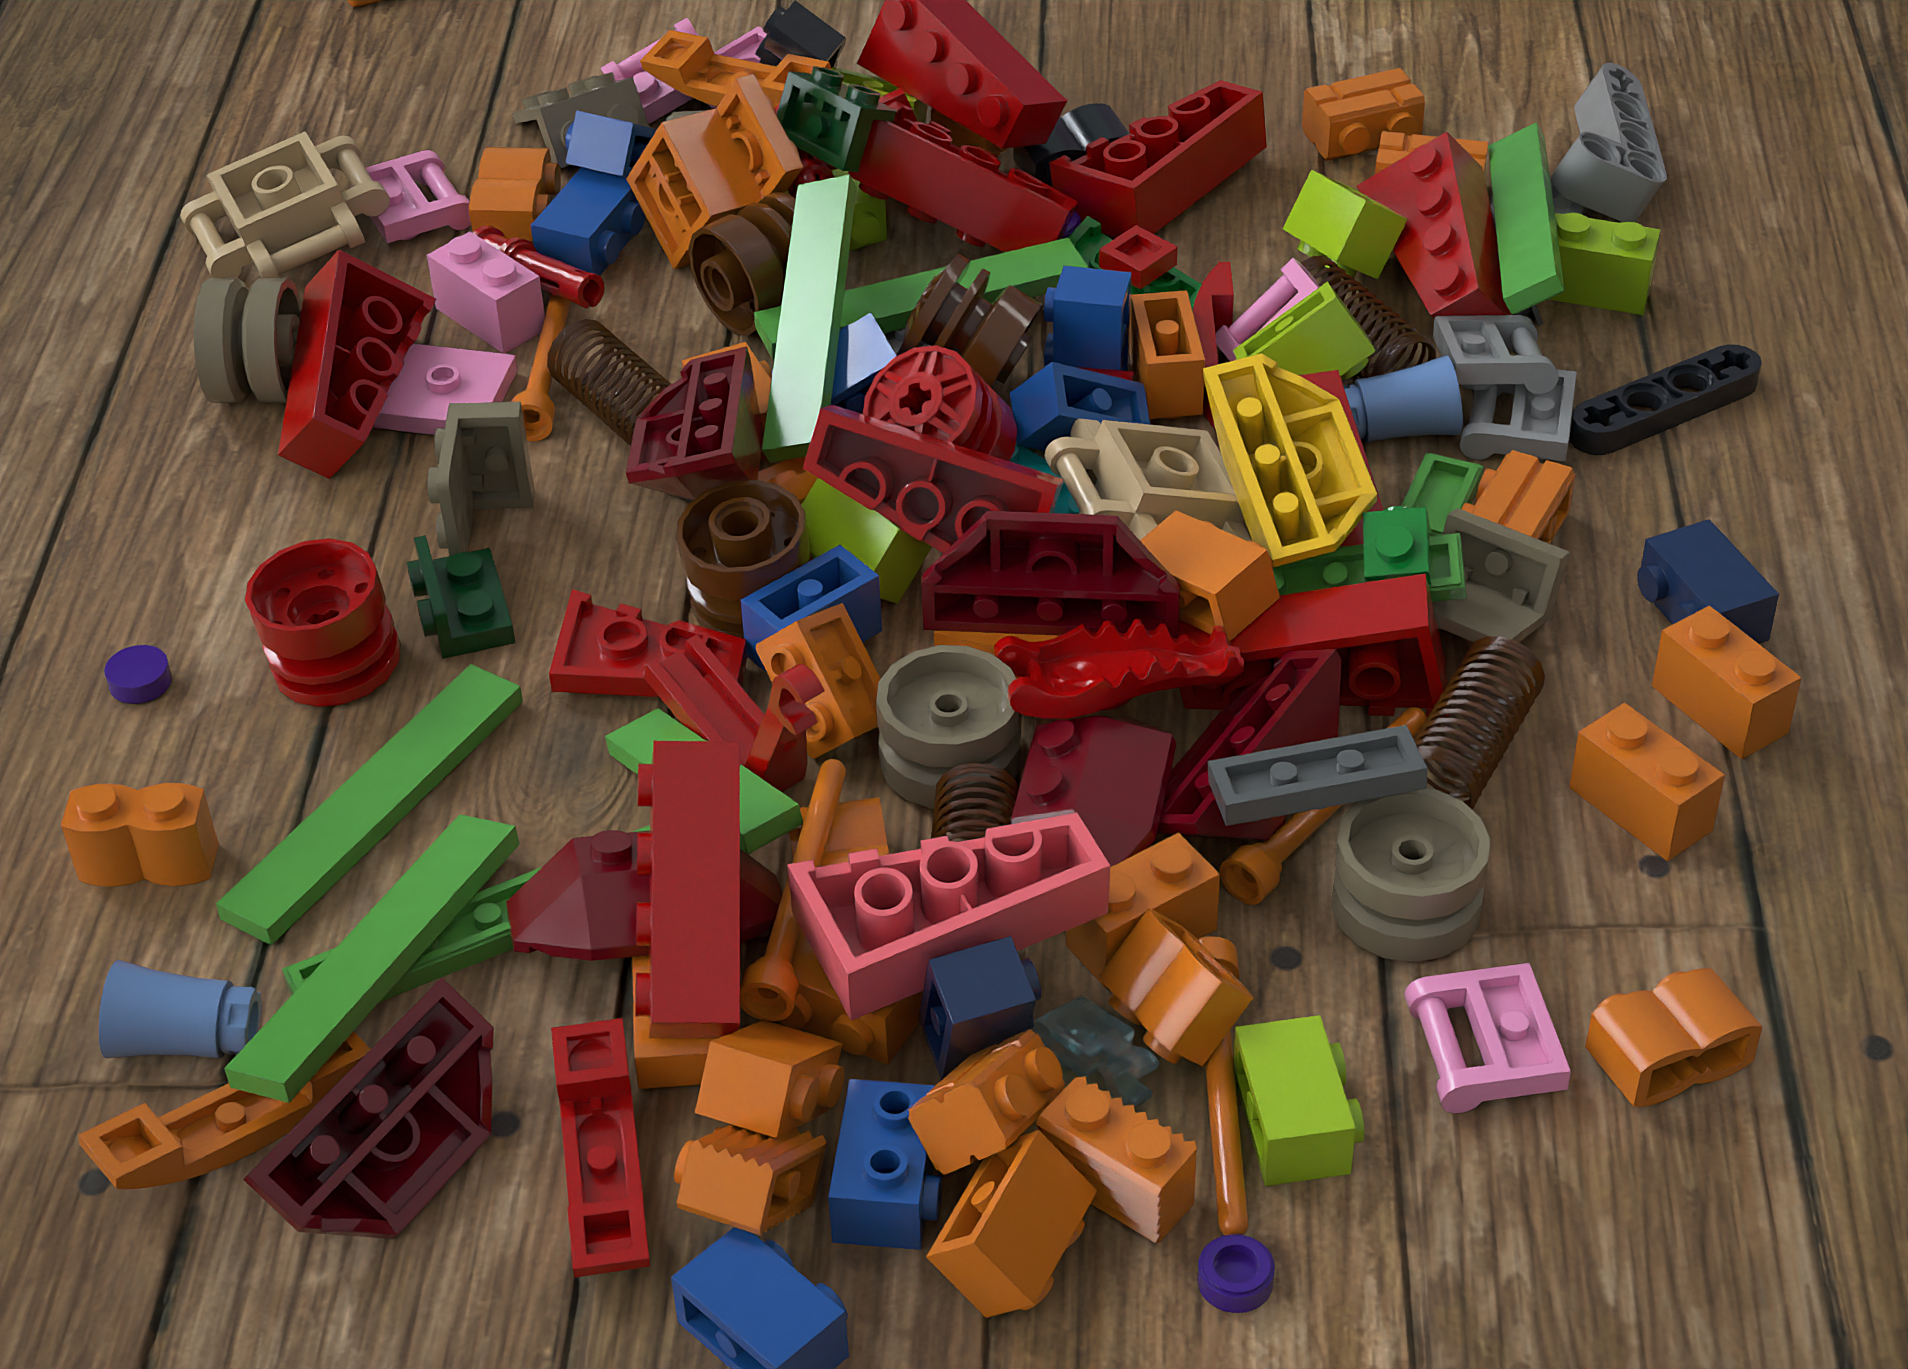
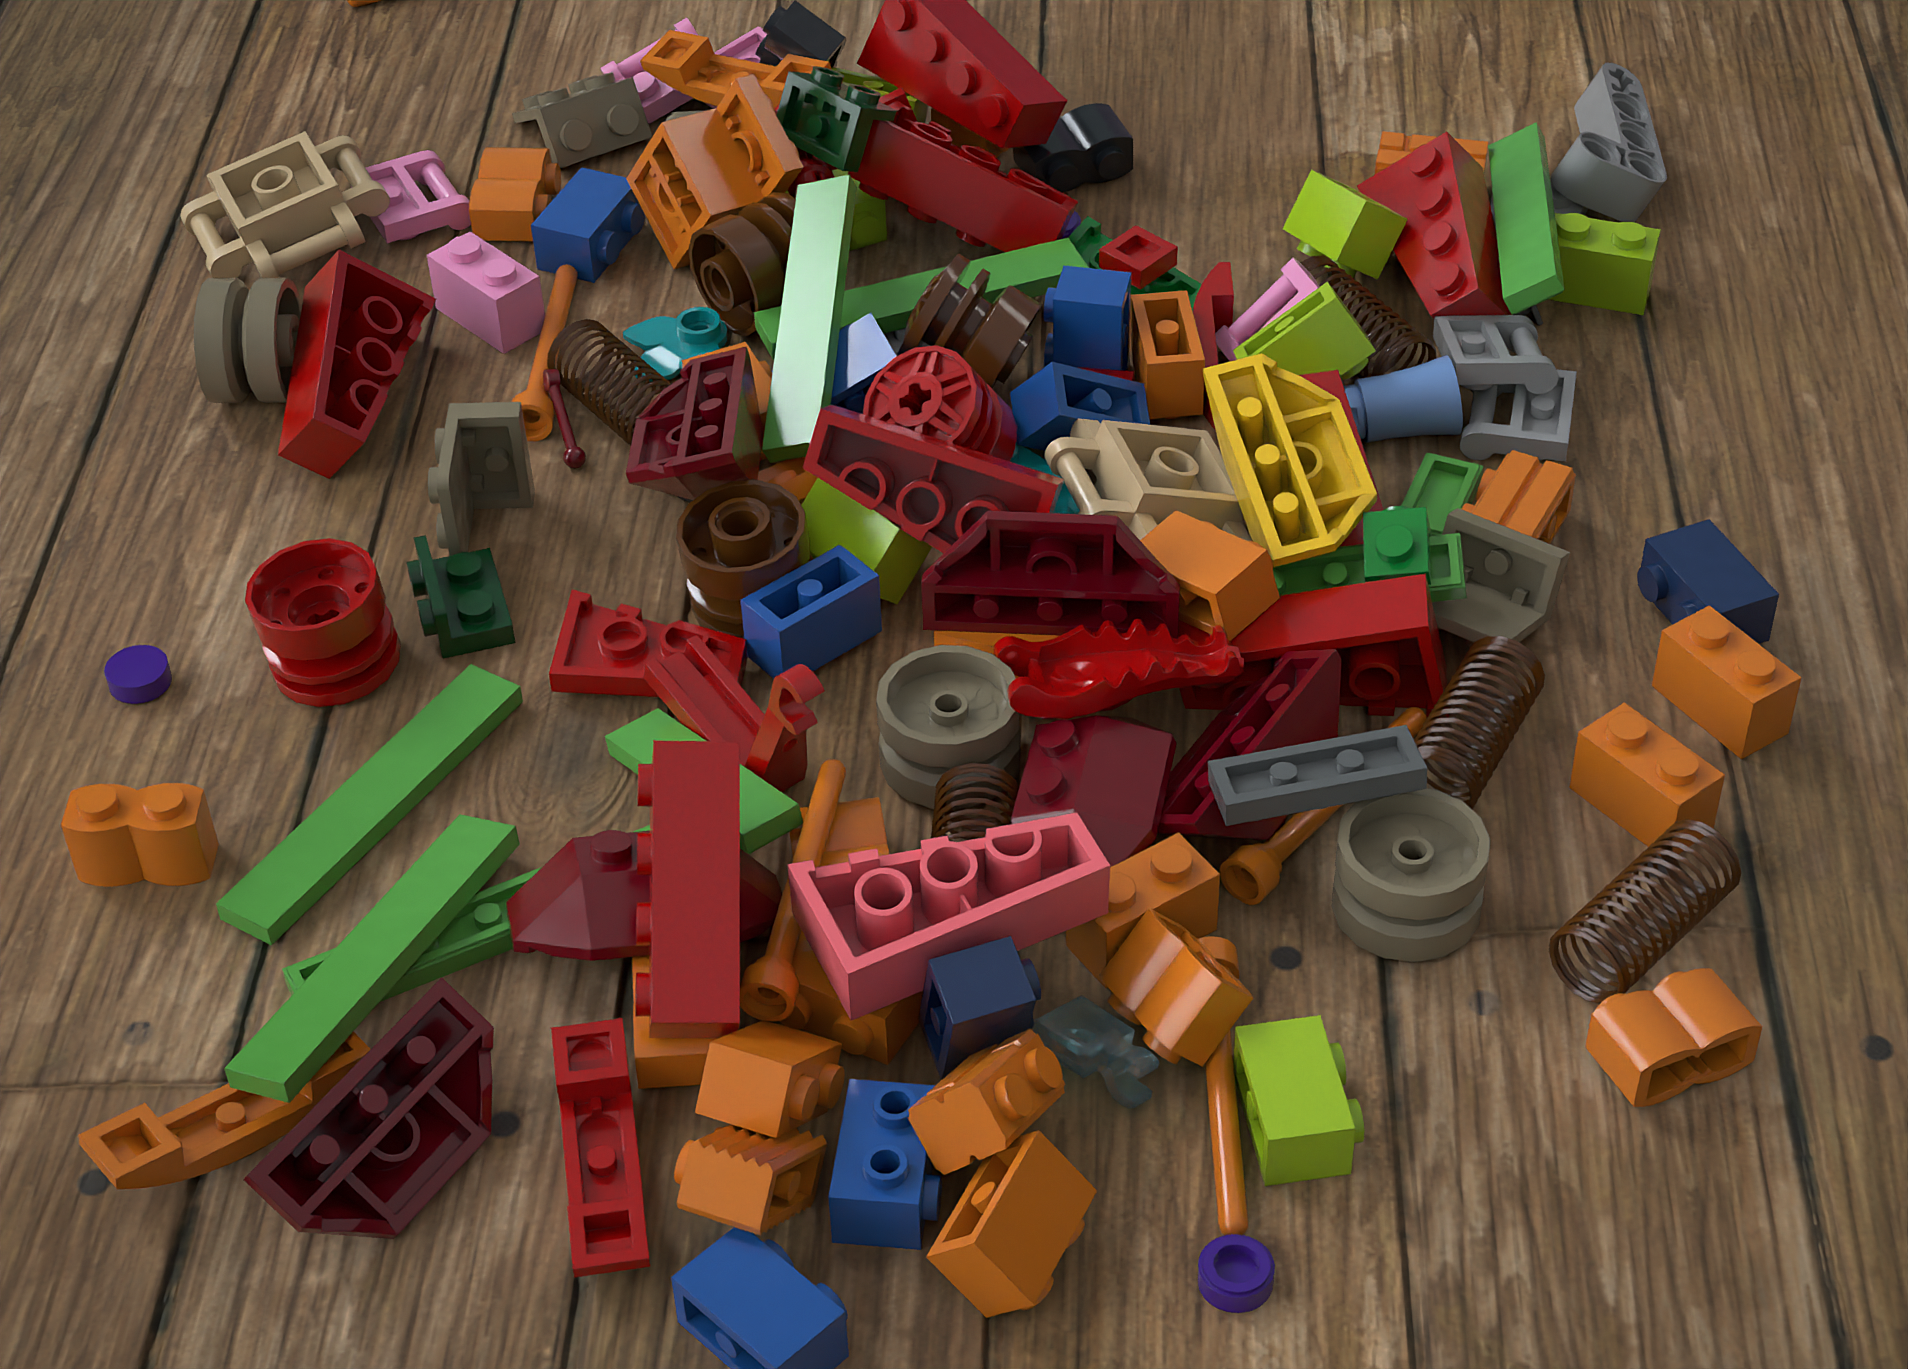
(174, 1014): medium blue plant -> none
(443, 376): bright pink plate -> none
(555, 276): red pin -> none
(573, 456): none -> dark red hinge
(606, 143): brick -> none
(676, 339): none -> teal plate
(839, 659): orange bracket -> none
(1133, 1162): orange brick -> none
(1165, 159): red wedge -> none
(1355, 111): orange brick -> none
(1510, 1030): bright pink plate -> none
(1610, 423): black beam -> none
(1677, 878): none -> reddish brown piece

